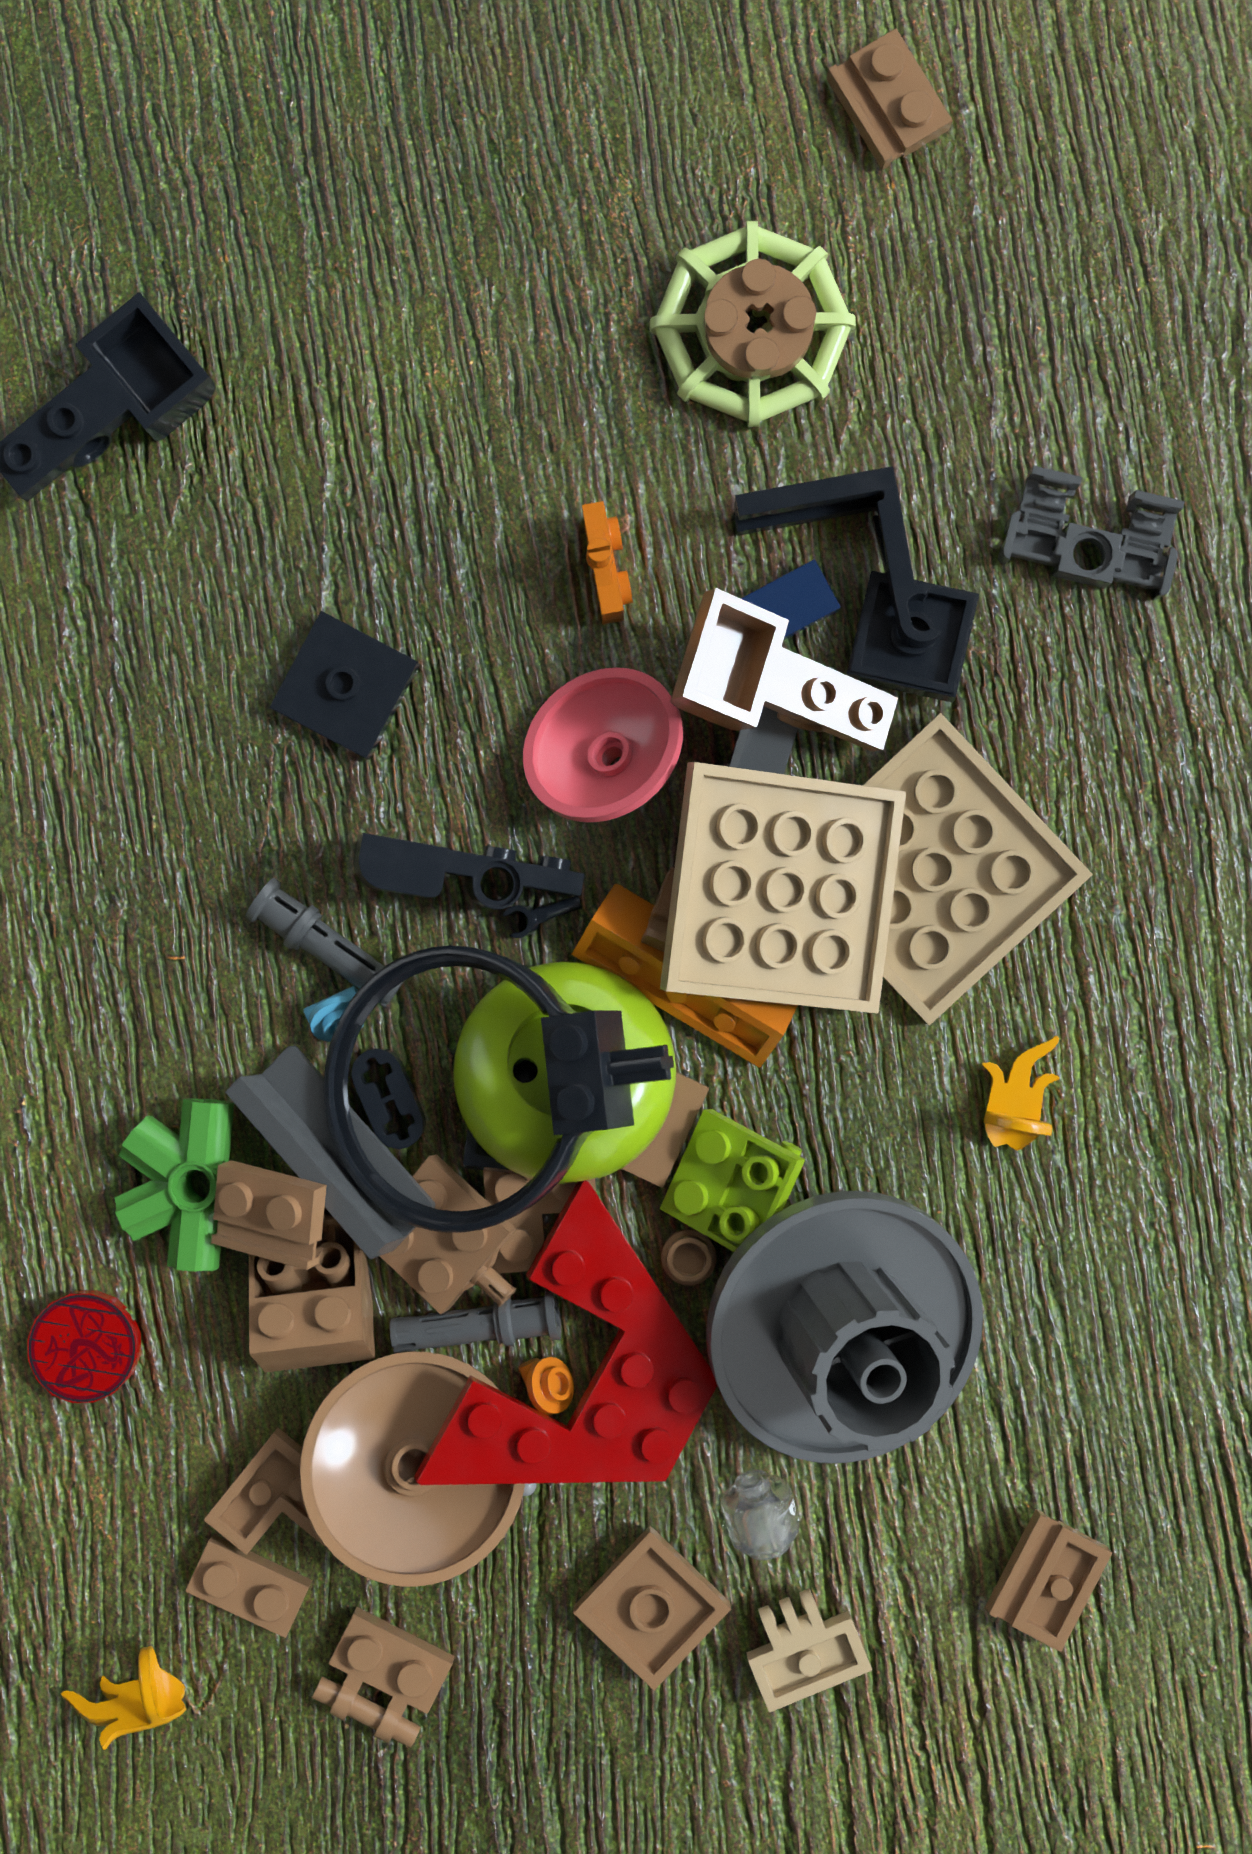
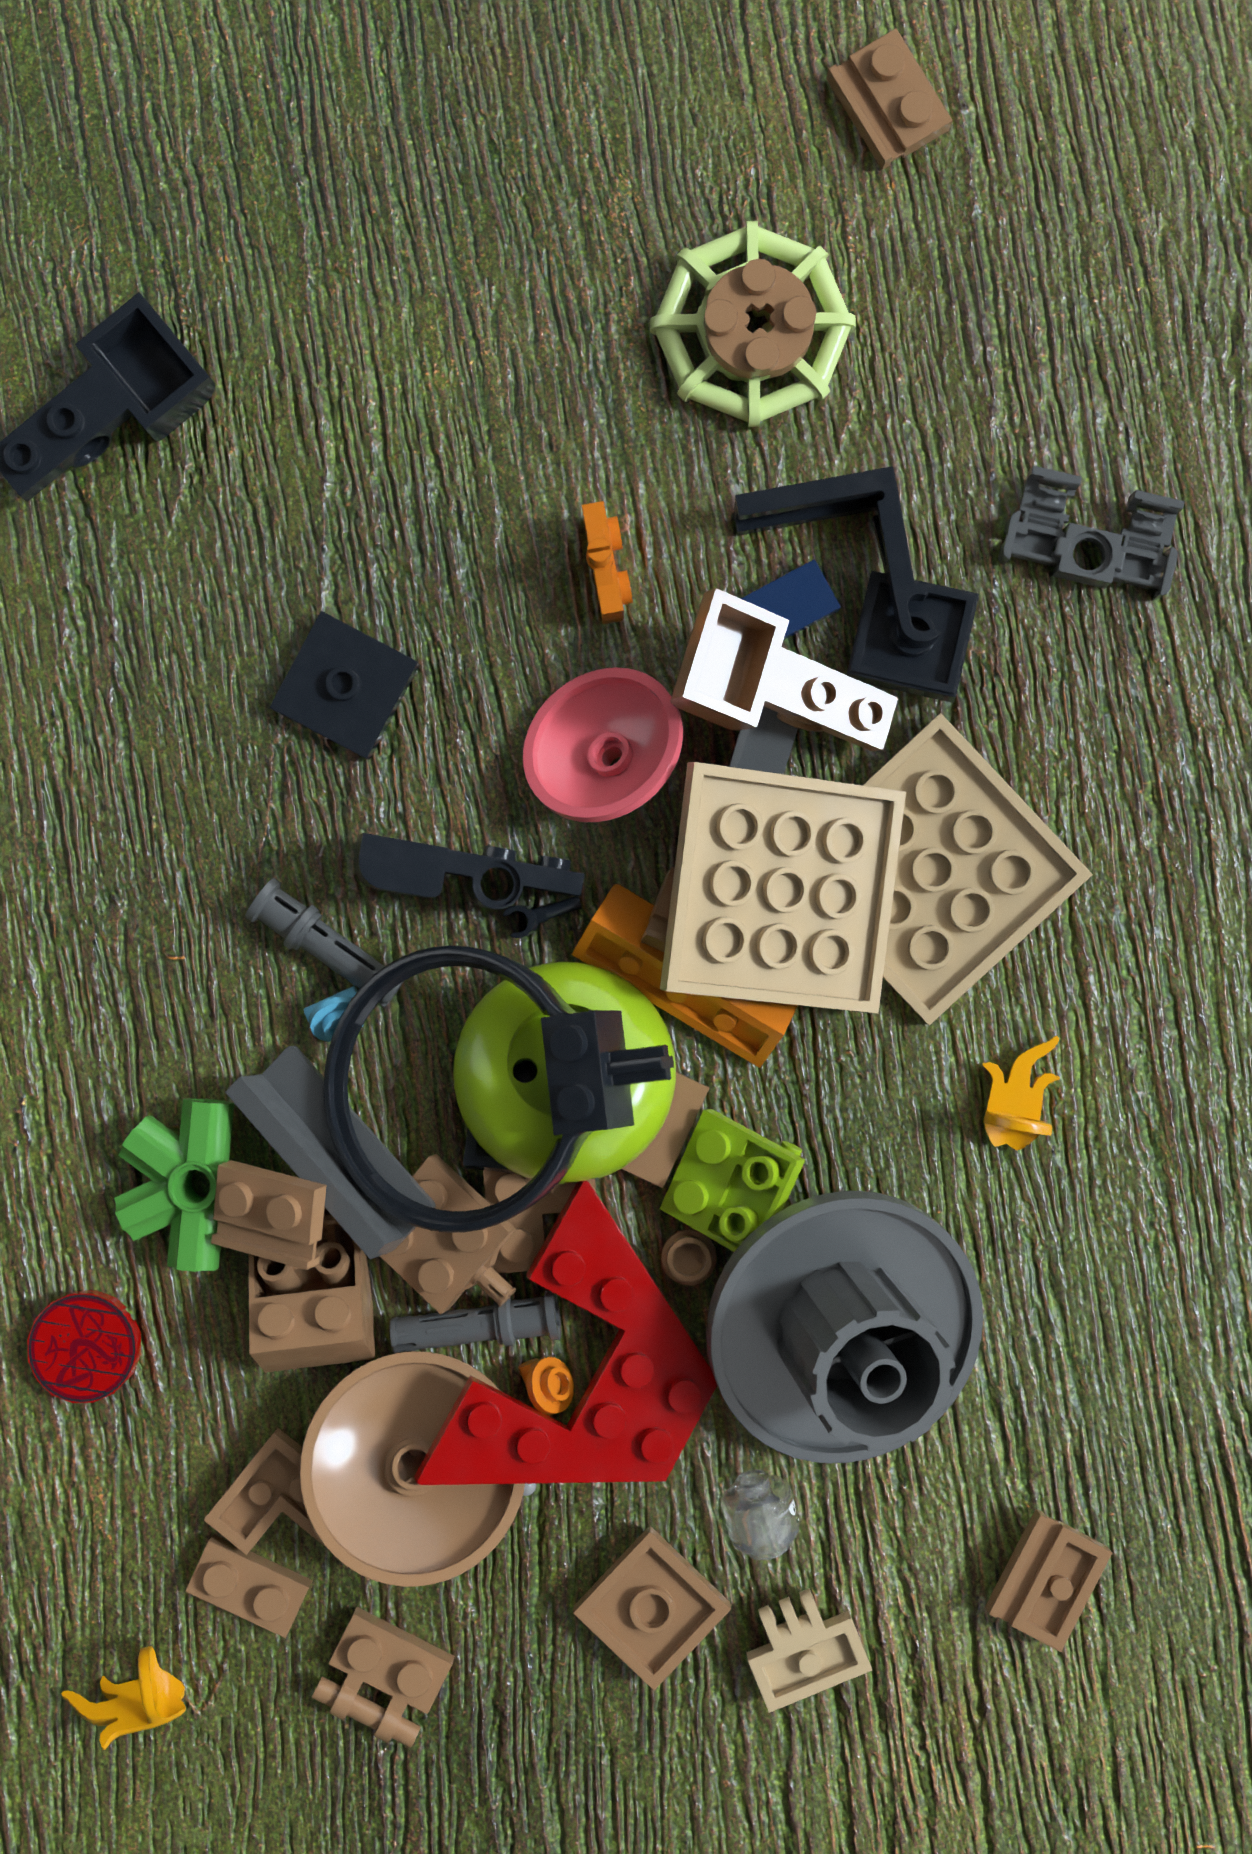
(376, 1103): black beam -> none

